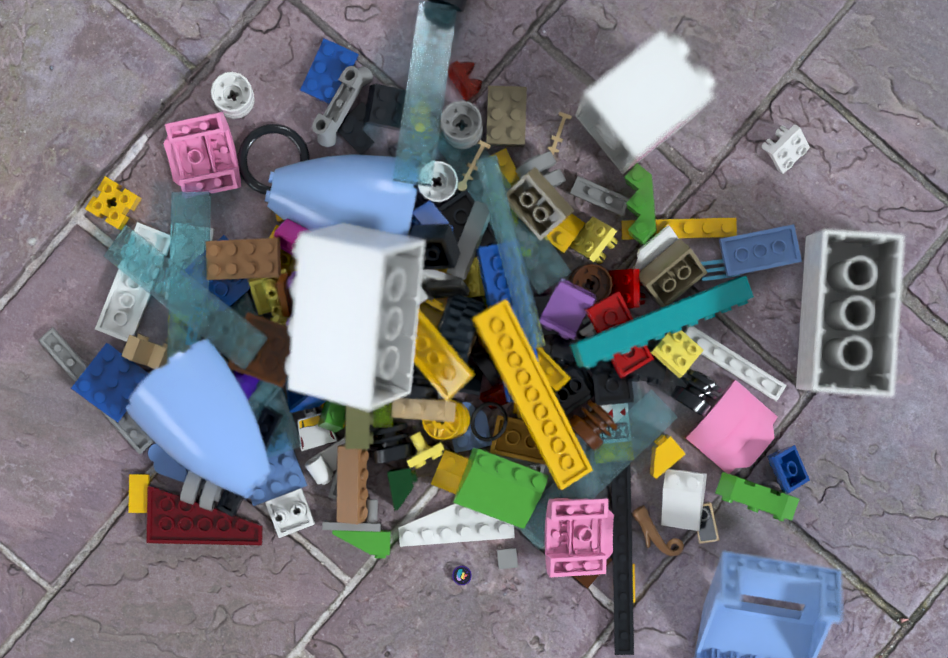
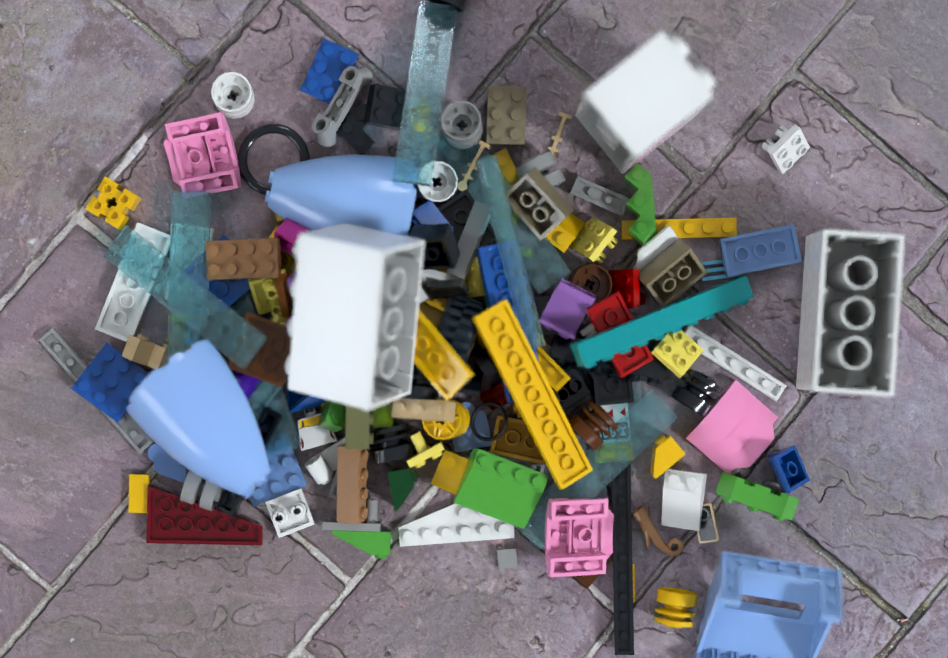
(459, 75): clear red tile -> none
(462, 575): tile -> none
(675, 607): none -> yellow wheel

